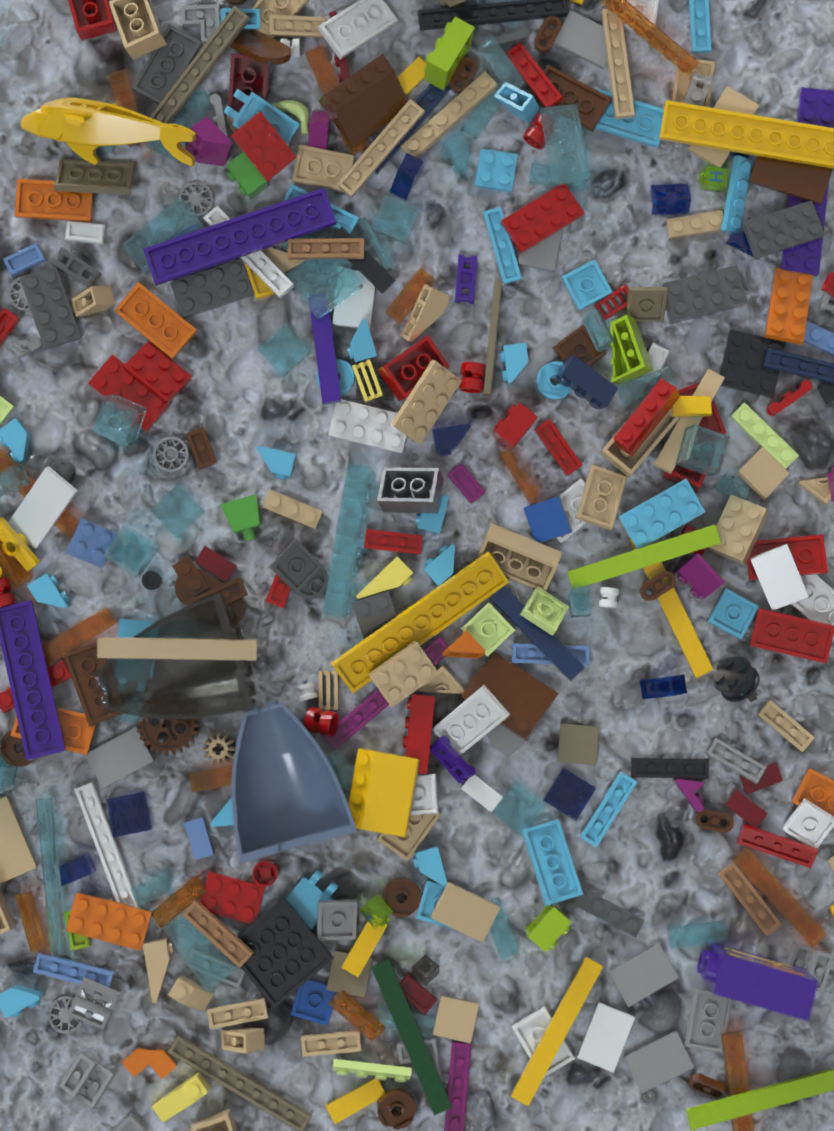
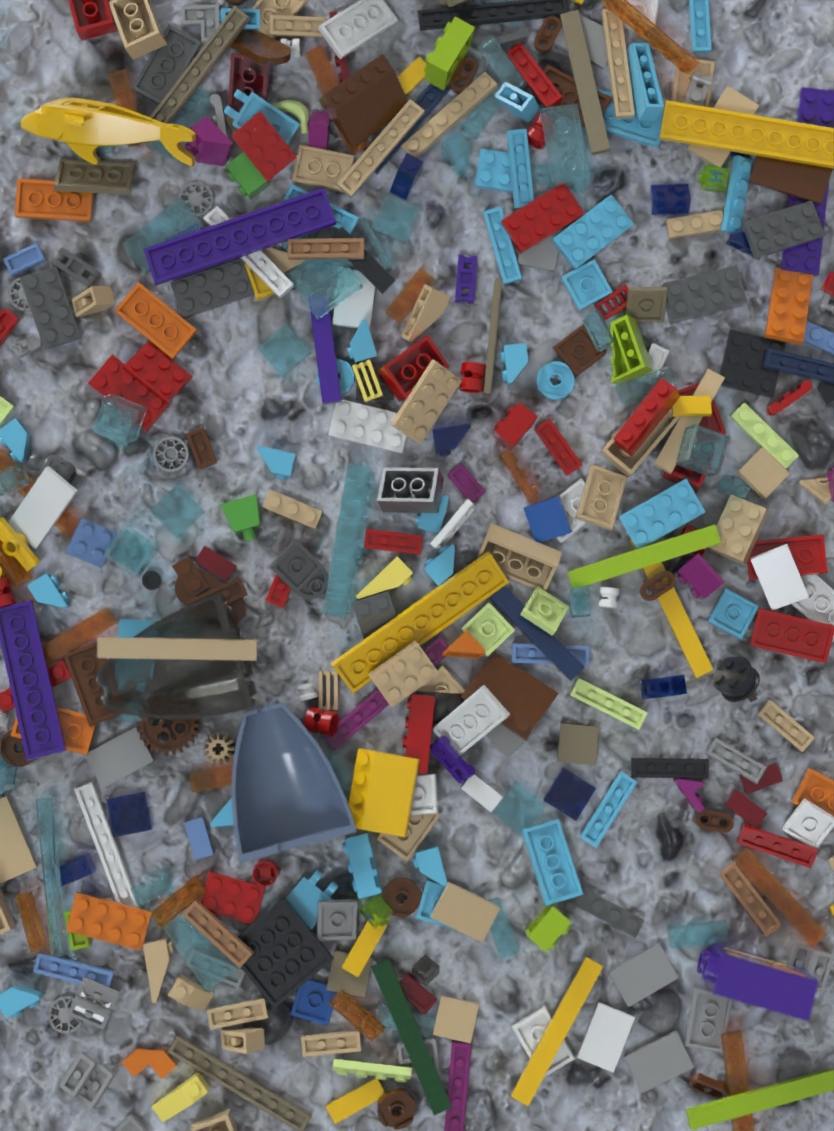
(85, 232): white tile -> none
(362, 865): none -> medium azure wedge
(453, 524): none -> white tile
(520, 167): none -> medium azure plate
(585, 82): none -> dark tan tile
(586, 382): dark blue brick -> none
(592, 232): none -> medium azure plate
(608, 703): none -> yellowish green plate
(644, 82): none -> medium azure brick

